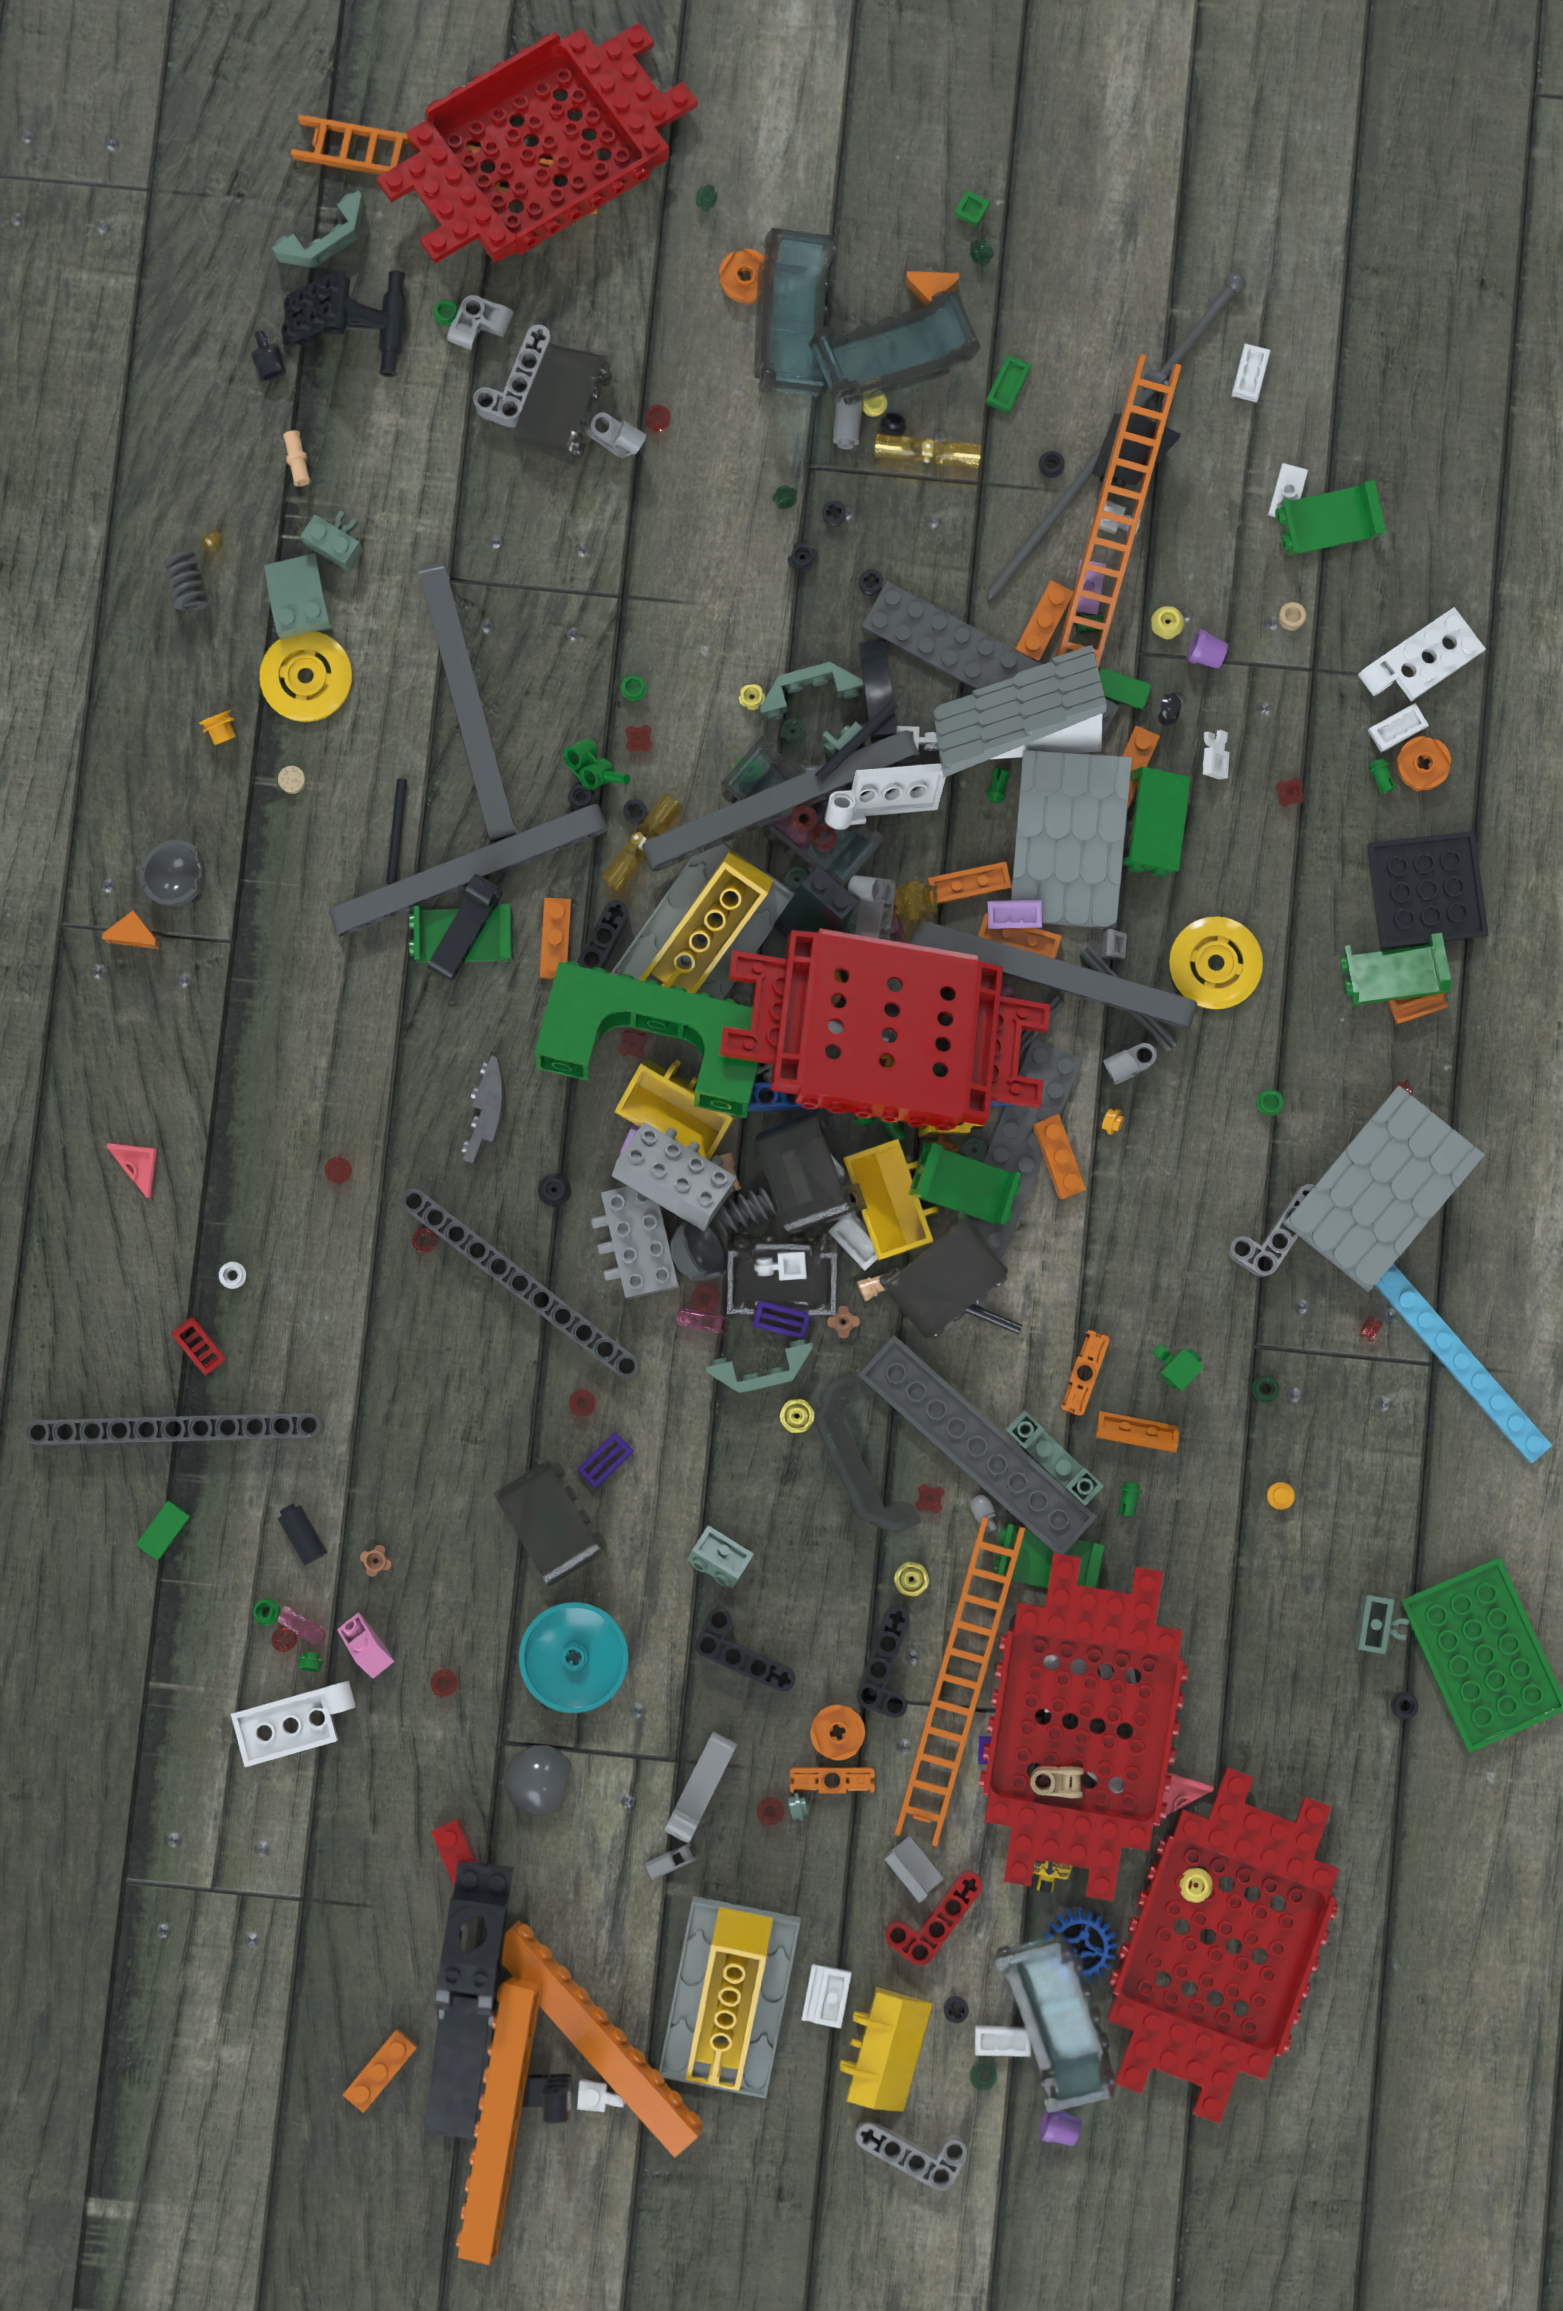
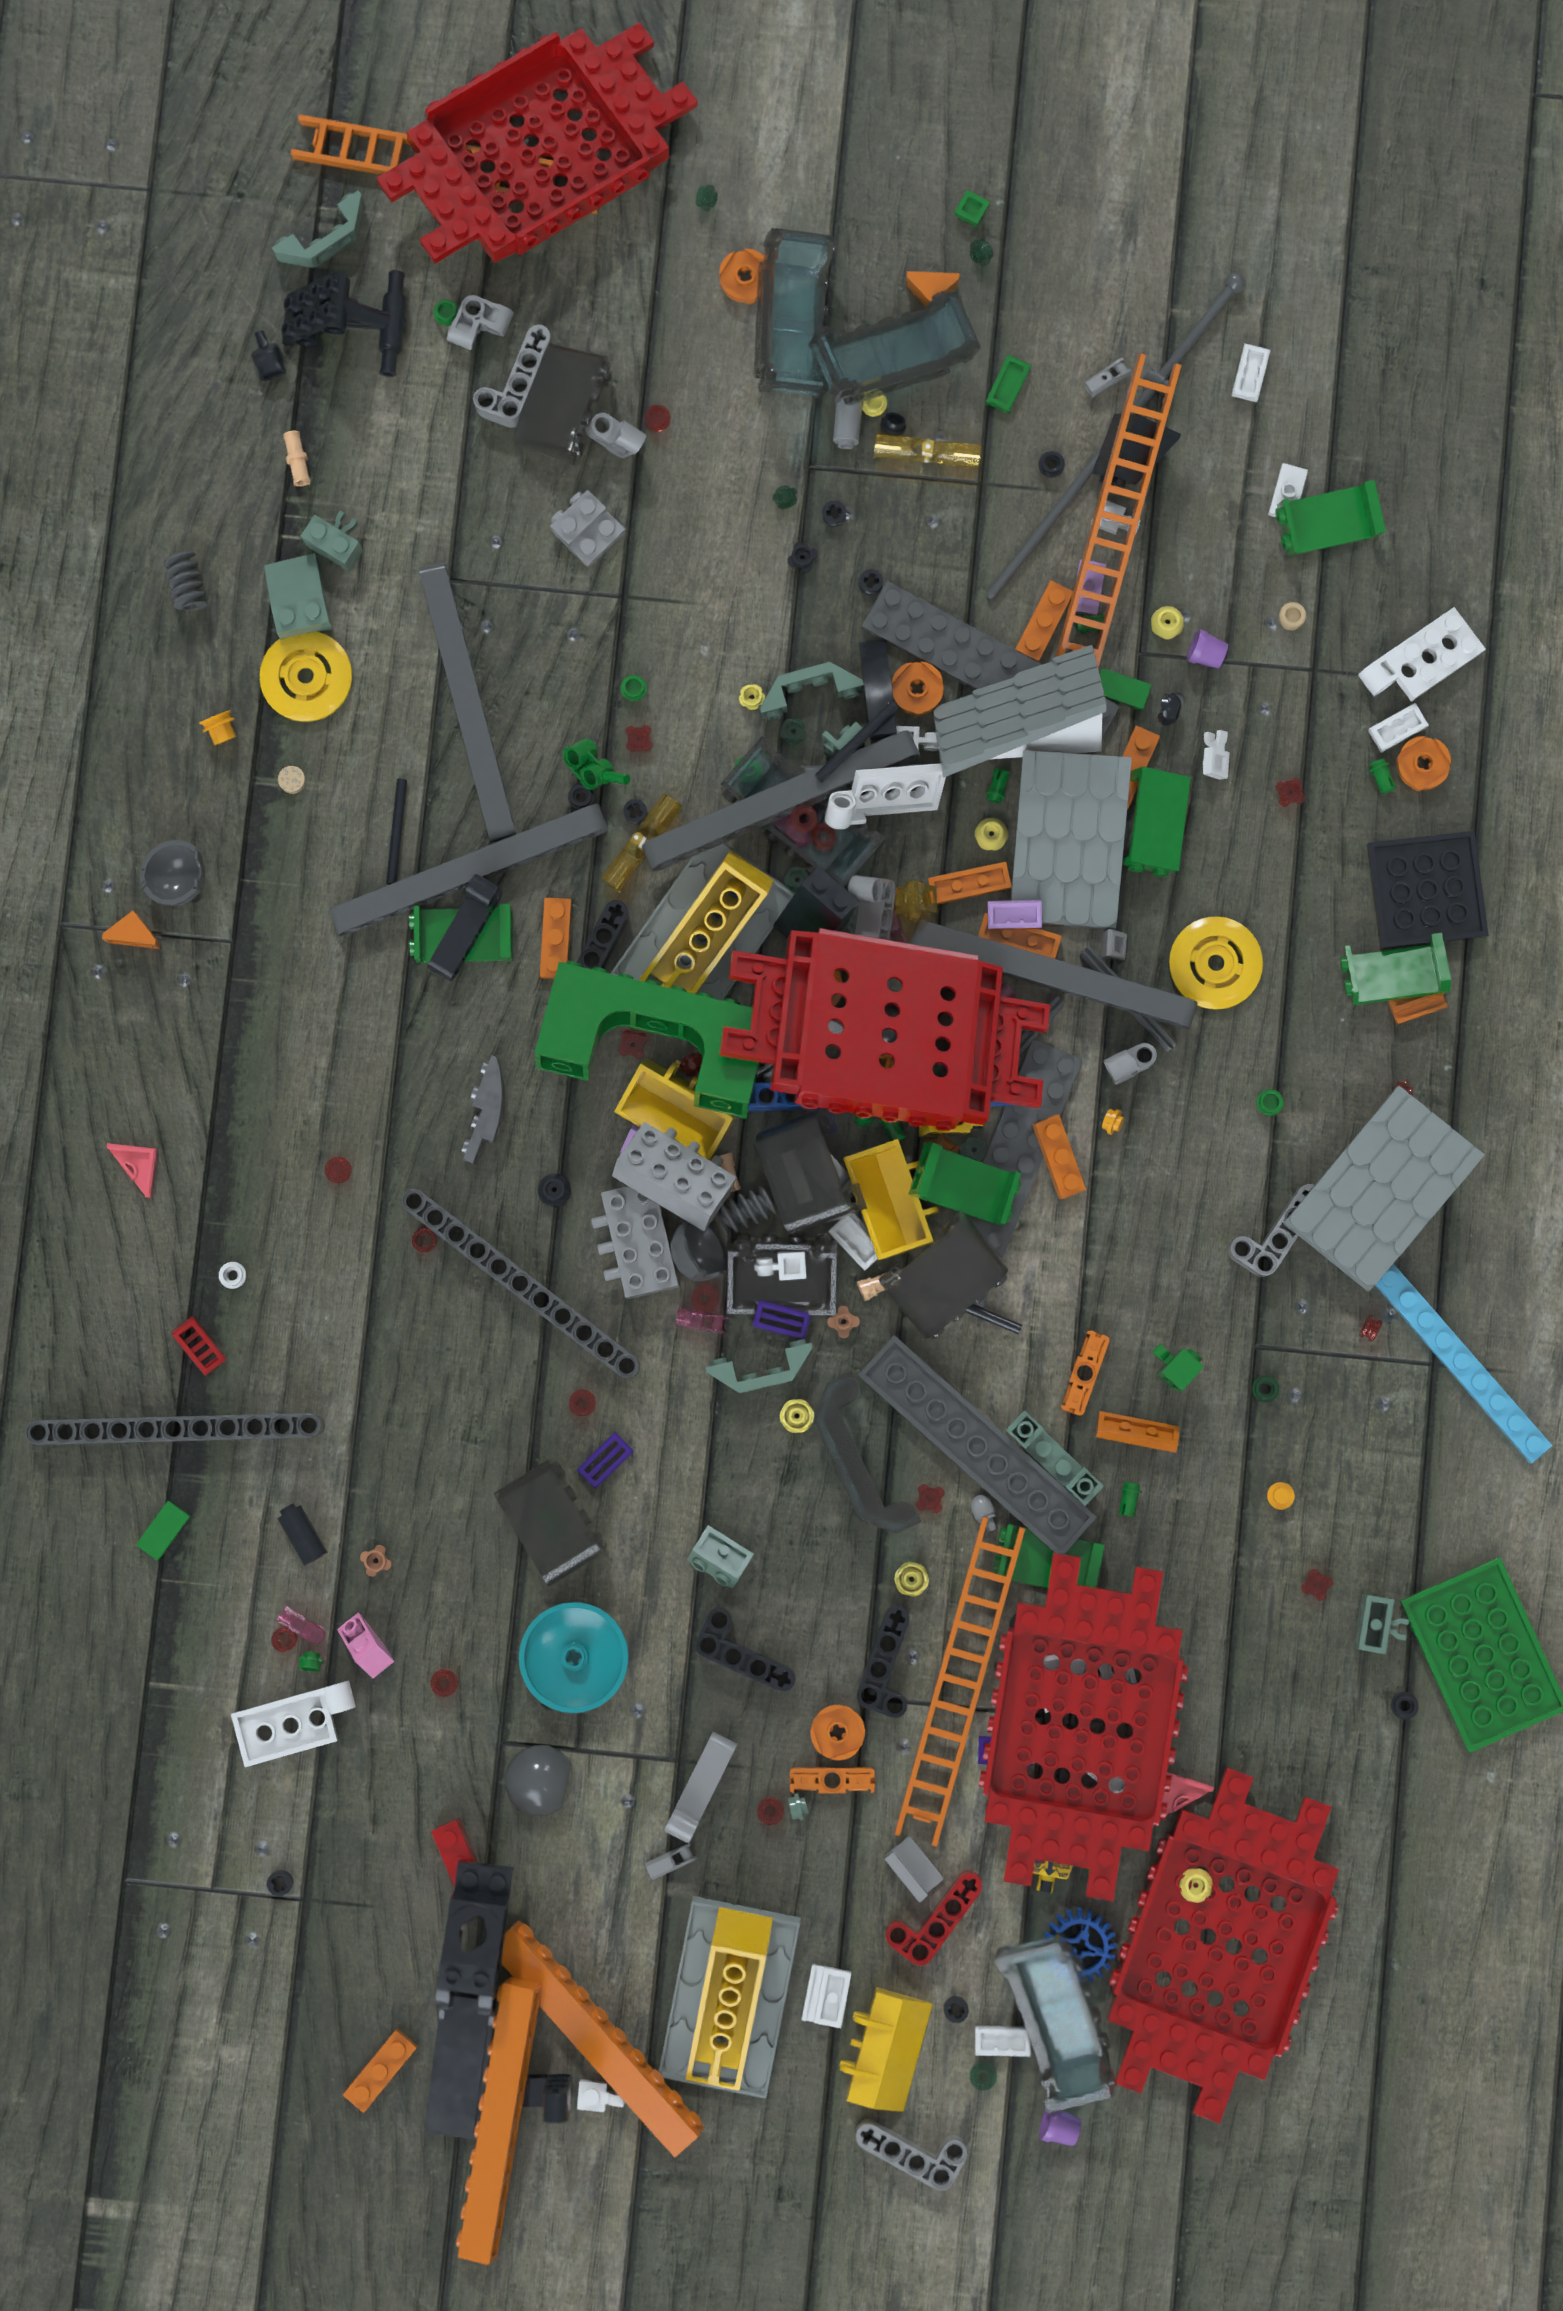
(211, 539): clear yellow hinge -> none
(260, 1612): green plate -> none
(287, 1881): none -> black bush
(586, 528): none -> light grey plate
(691, 1064): none -> clear red plate
(932, 688): none -> orange plate
(989, 842): none -> light yellow plate
(1059, 1781): tan piece -> none
(1104, 379): none -> light grey bar
(1309, 1585): none -> clear red plate

